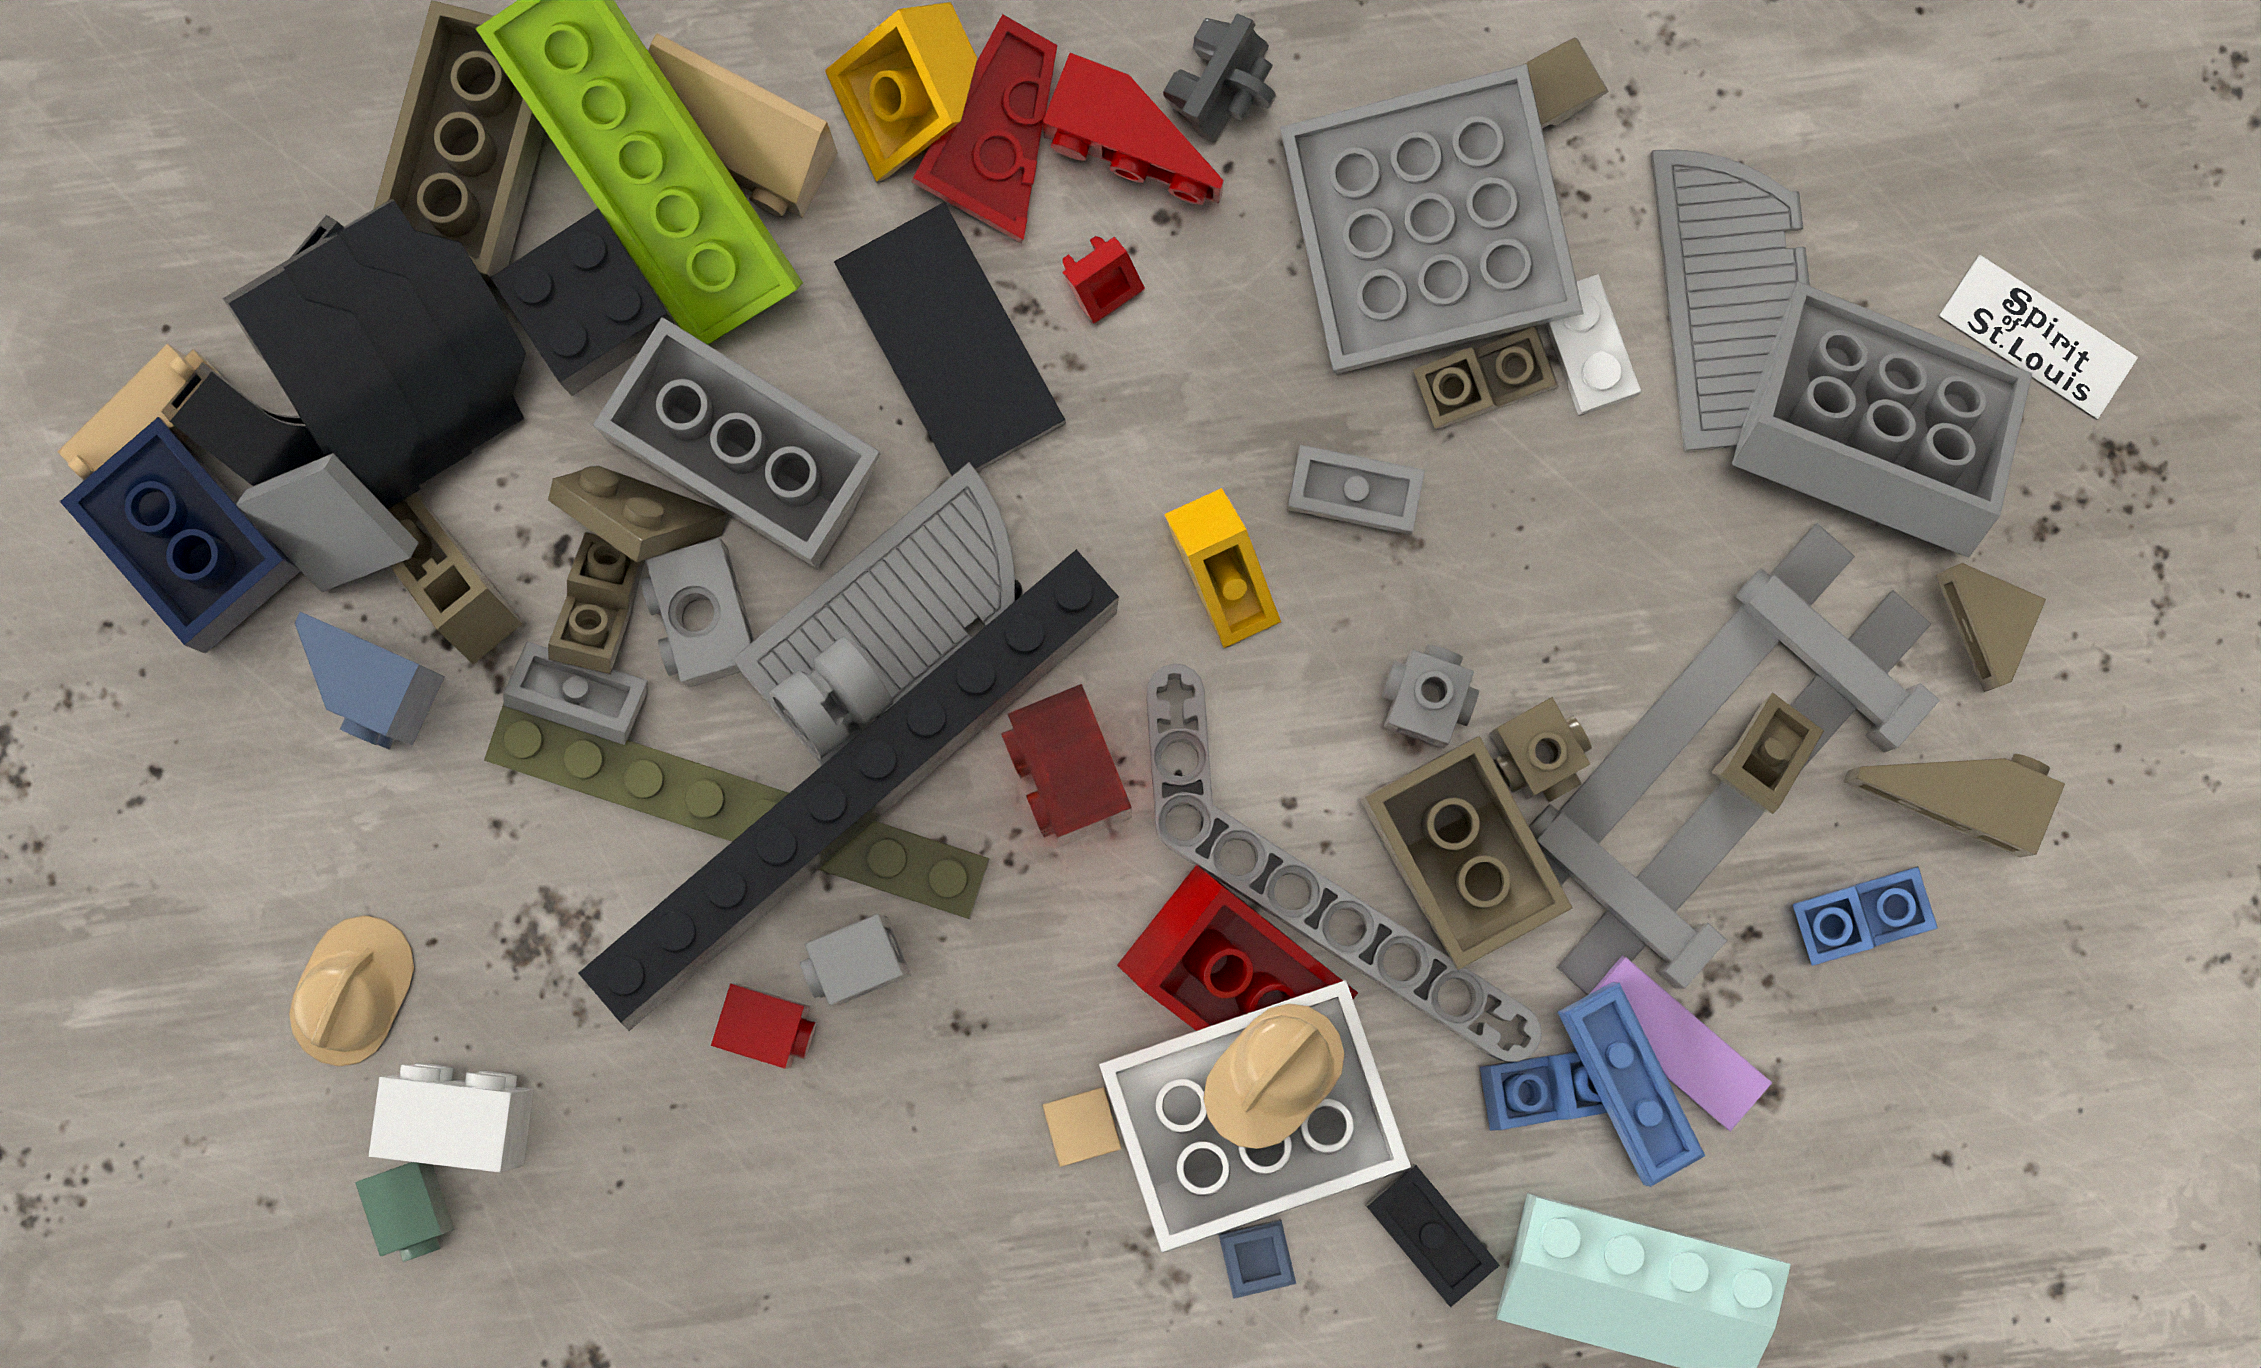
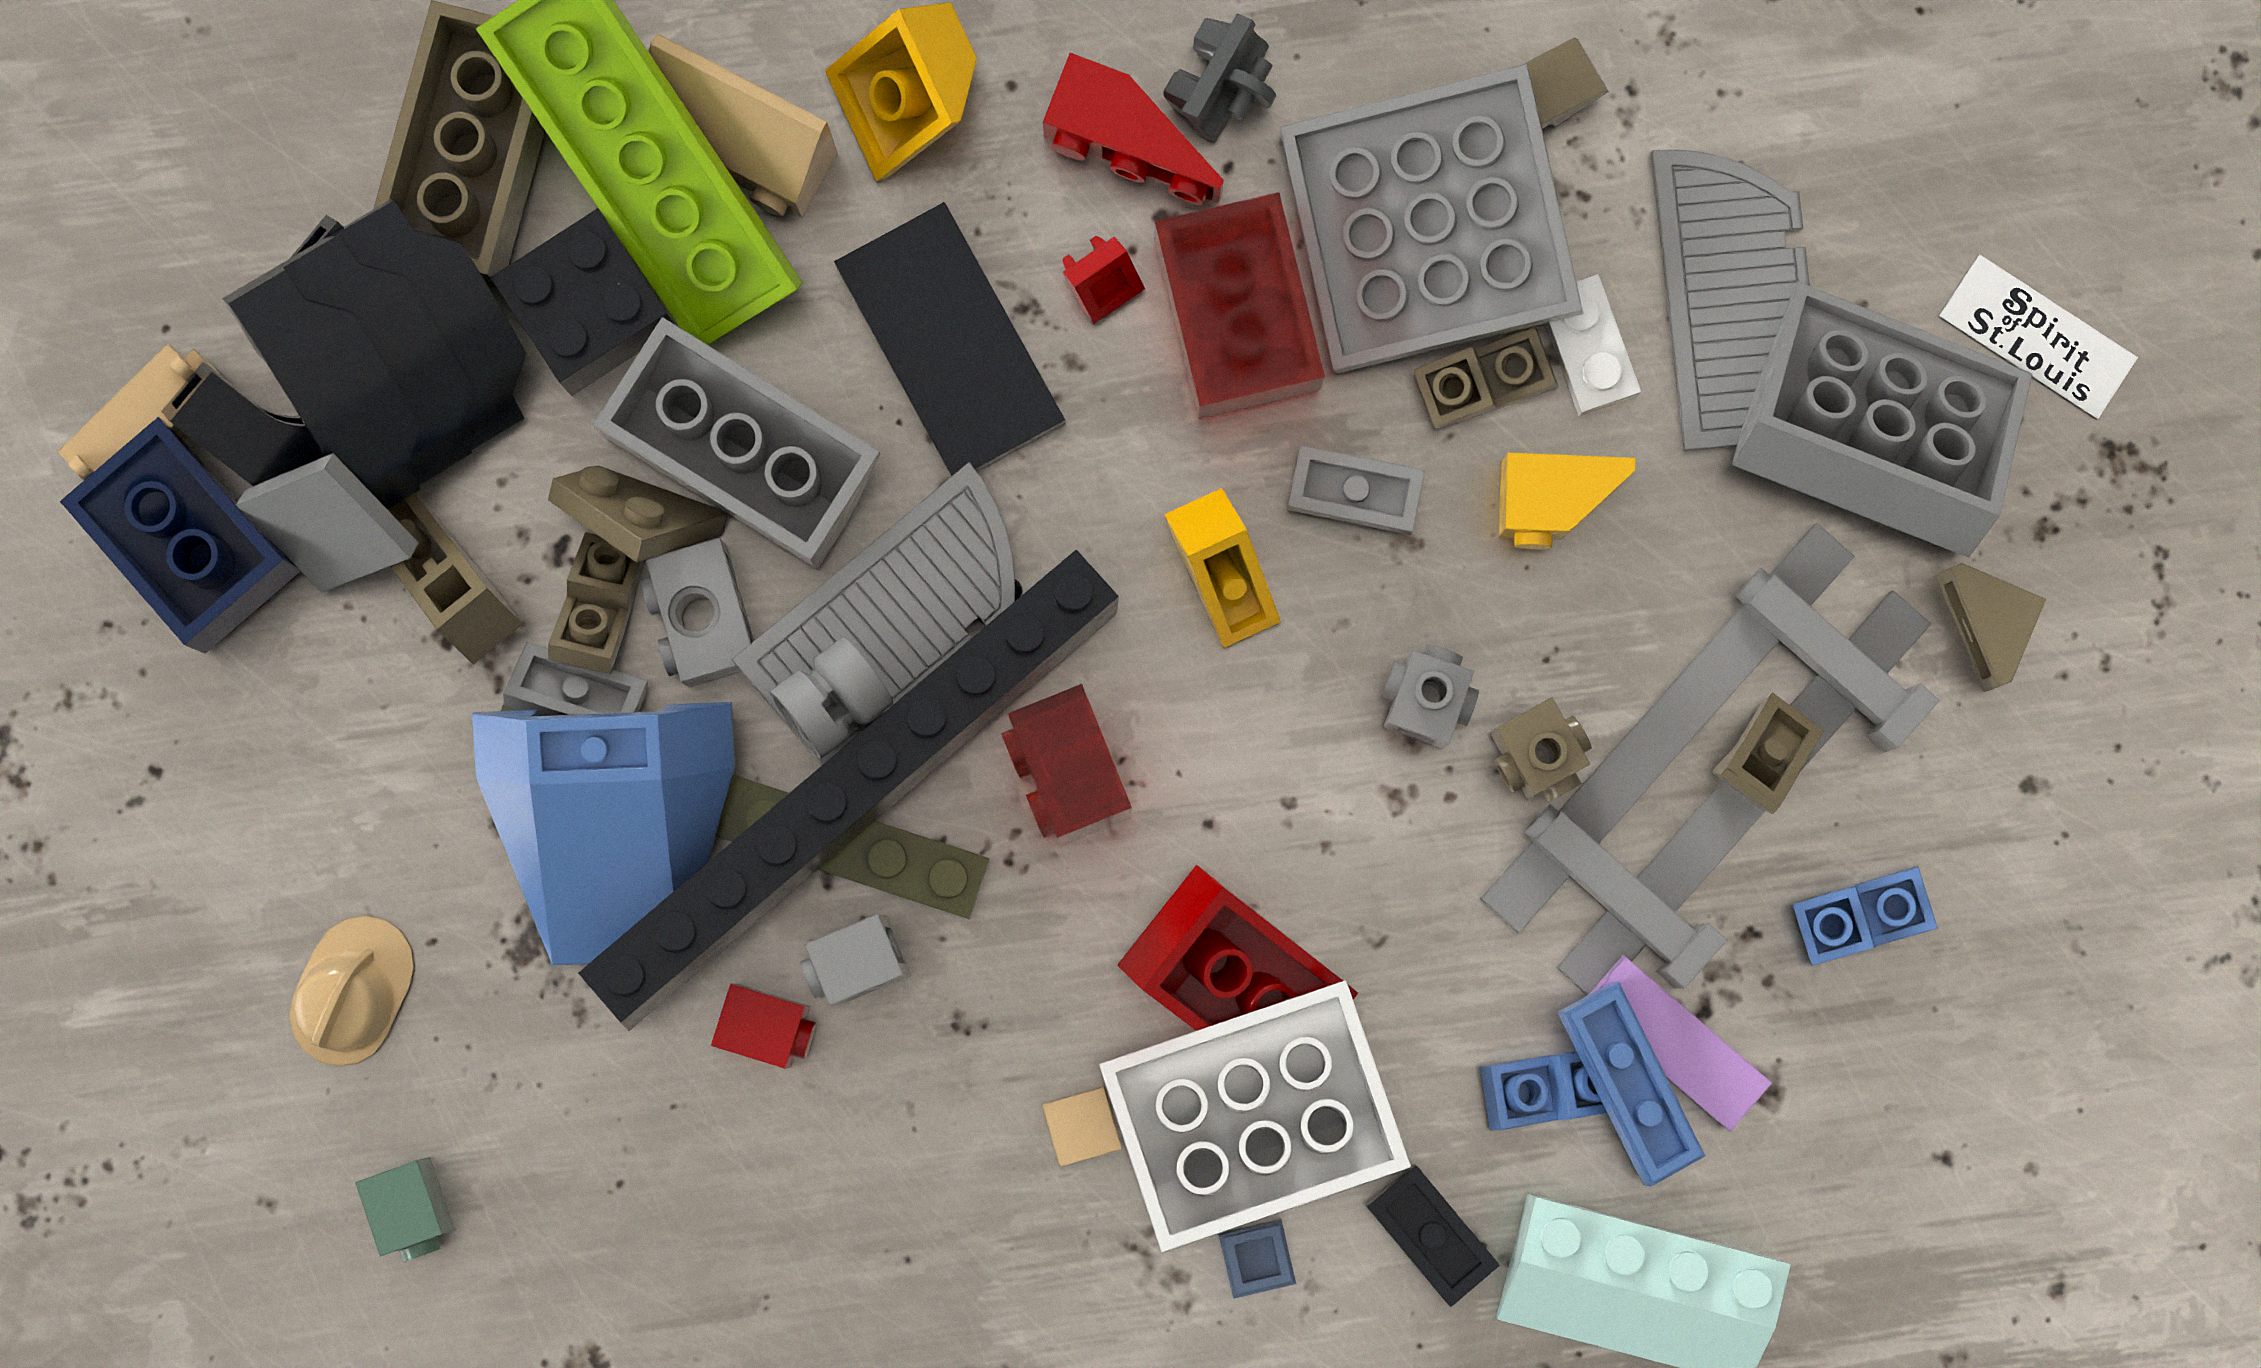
(367, 685): sand blue slope -> none
(451, 1121): white brick -> none
(603, 811): none -> medium blue wedge
(992, 154): red wing -> none
(1238, 305): none -> clear red brick
(1273, 1076): tan piece -> none
(1325, 896): light grey beam -> none
(1466, 852): dark tan slope -> none
(1553, 493): none -> yellow slope
(1986, 798): dark tan slope -> none

